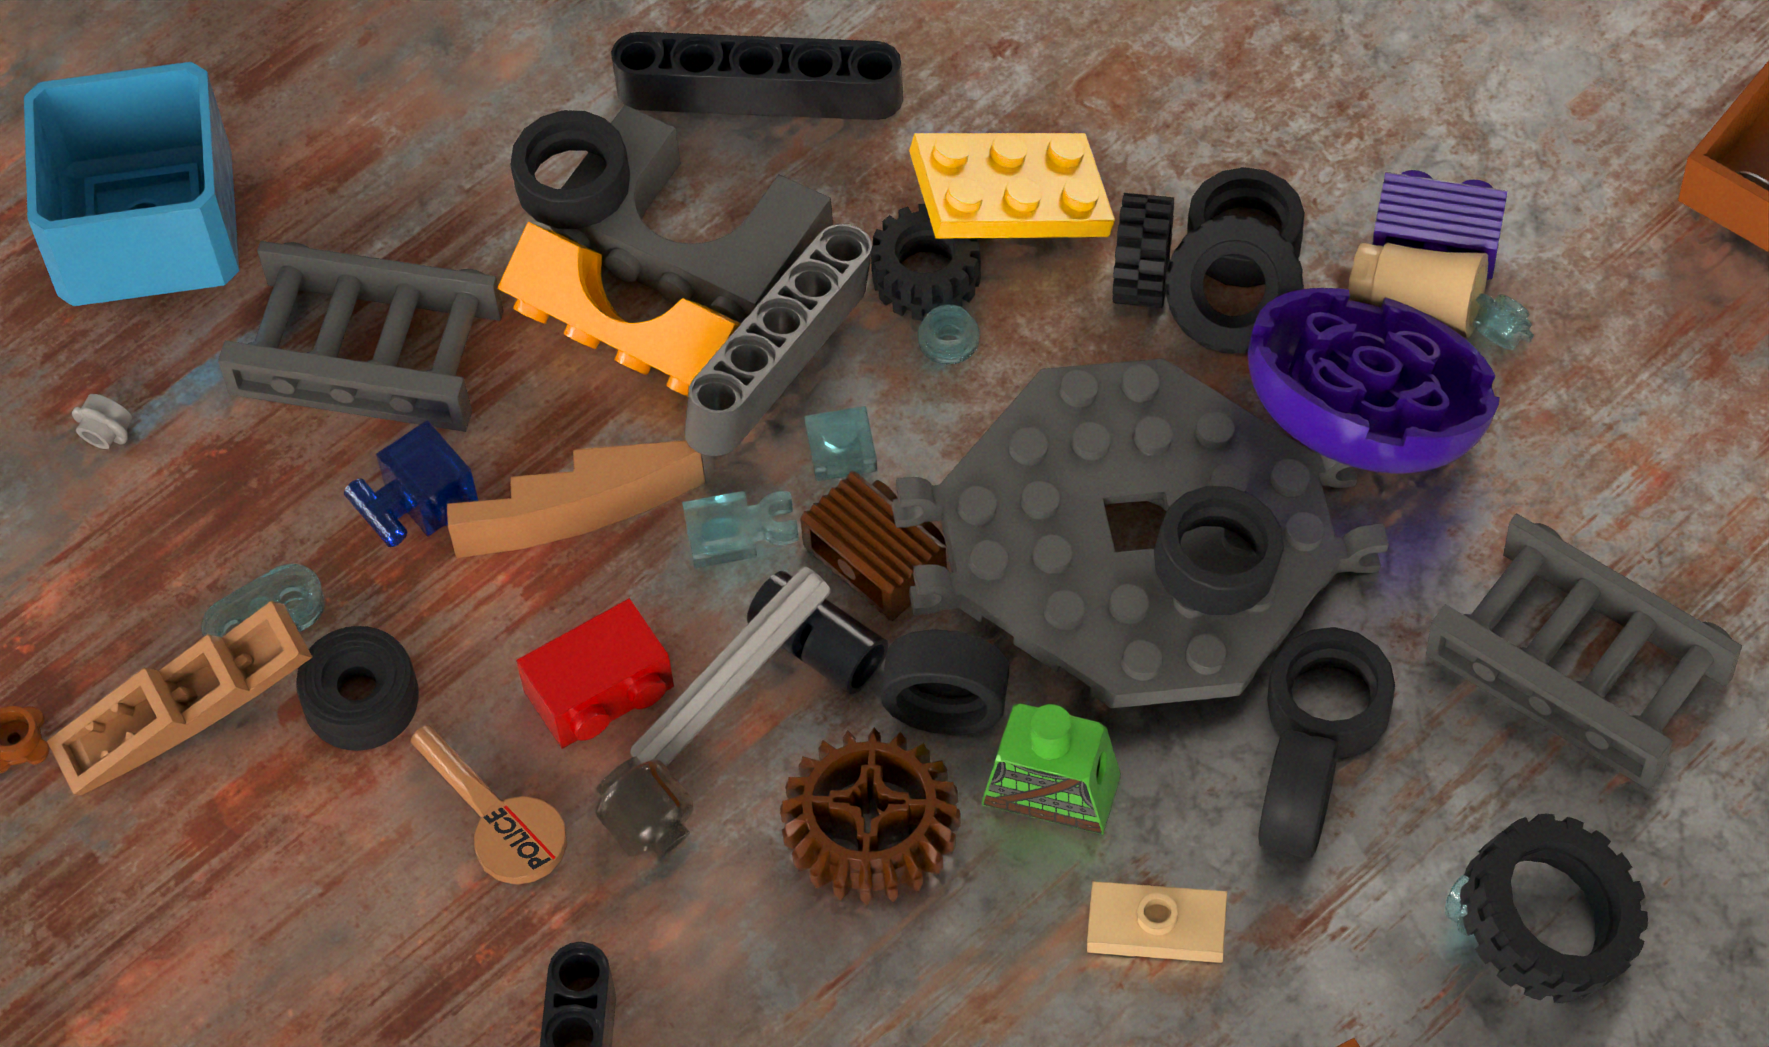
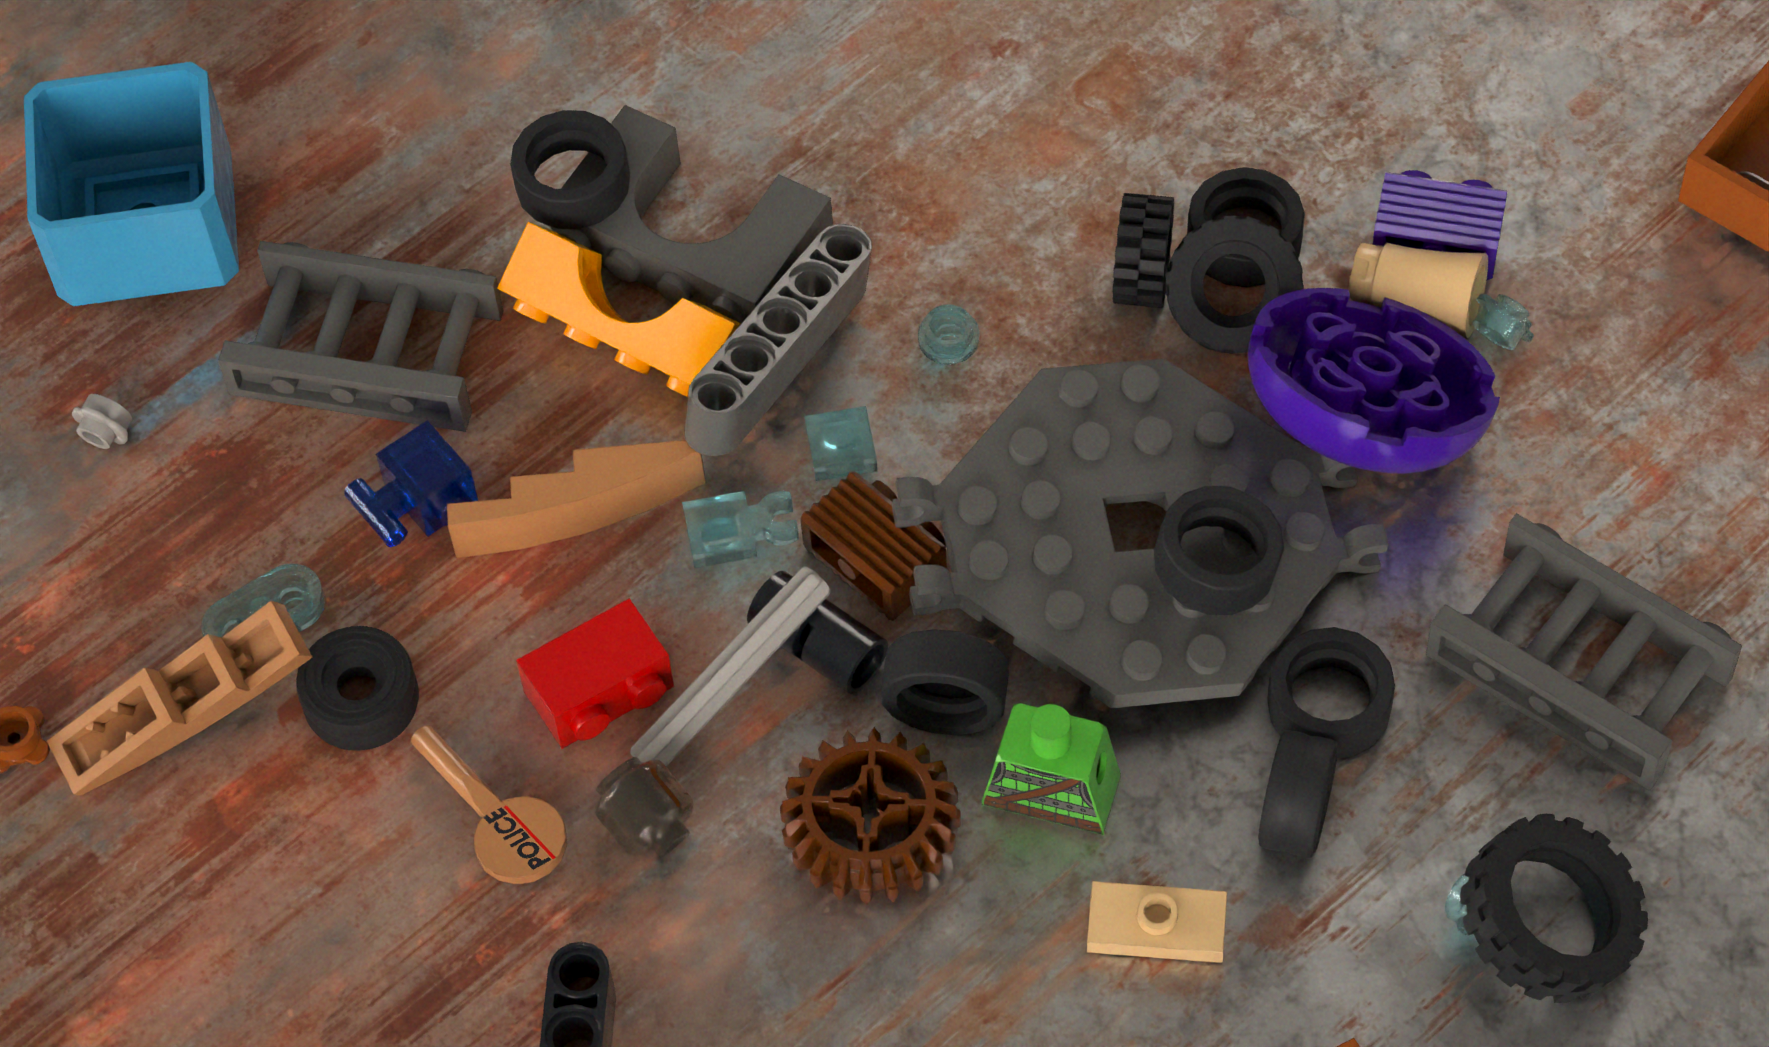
(758, 75): black beam -> none
(917, 290): black tyre -> none
(1011, 185): yellow plate -> none

